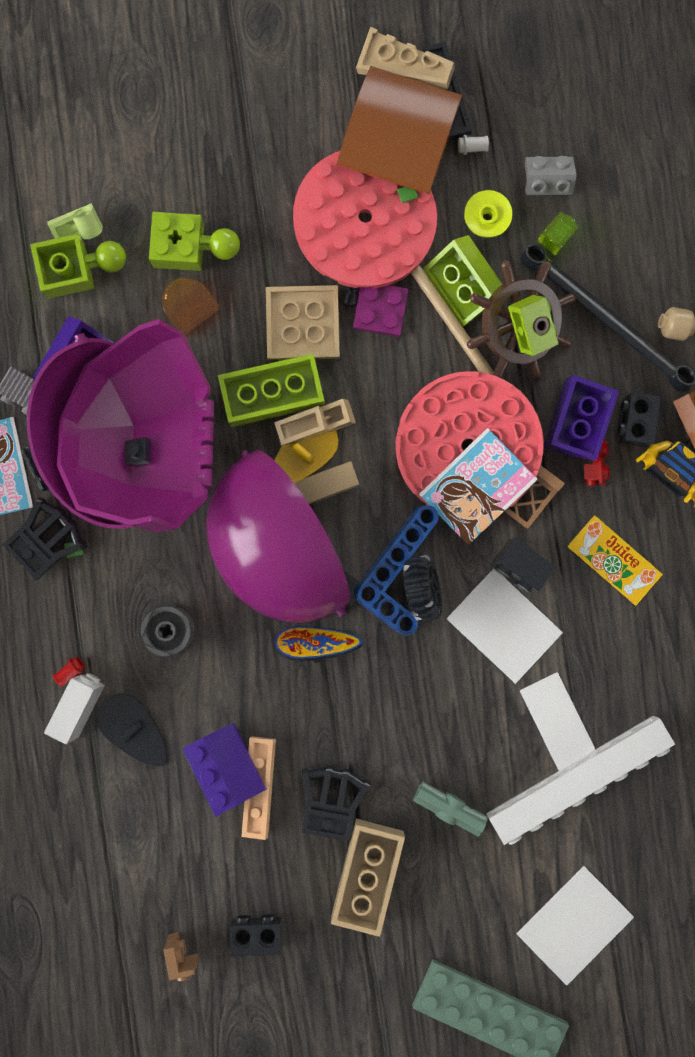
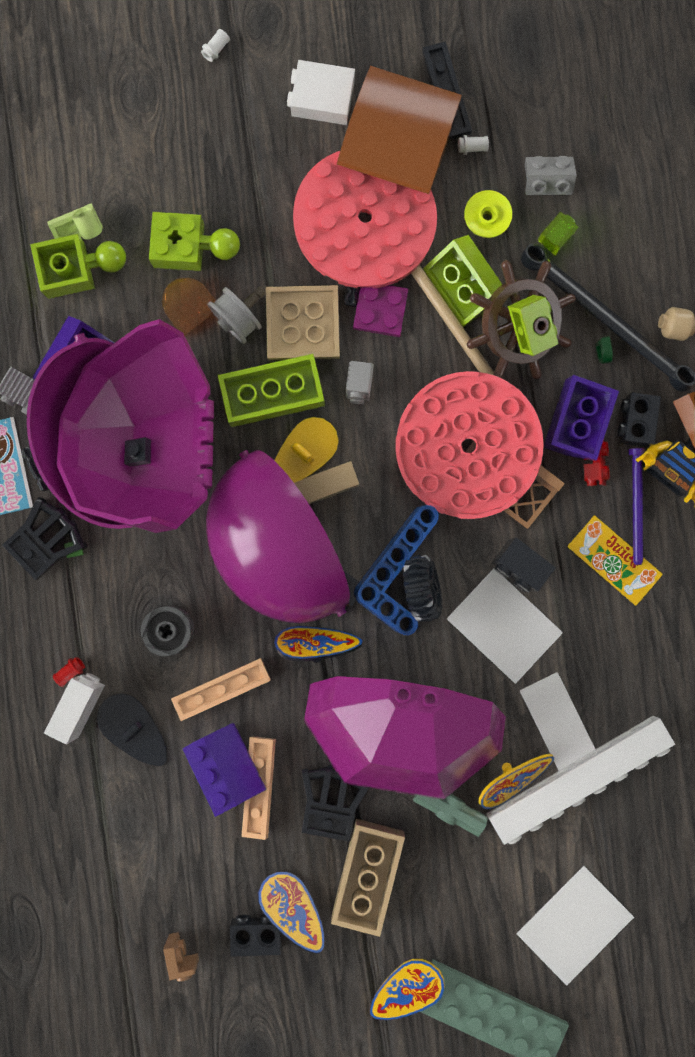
(215, 45): none -> white pin
(221, 689): none -> light nougat plate
(235, 315): none -> light grey wheel
(292, 910): none -> shield
(315, 422): tan slope -> none
(321, 92): none -> white brick
(359, 382): none -> light grey brick
(403, 734): none -> magenta windscreen
(404, 60): tan wing -> none
(407, 194): bright green window -> none
(408, 990): none -> shield
(478, 486): sticker -> none
(513, 781): none -> shield
(604, 350): none -> dark green tile
(637, 505): none -> dark purple bar

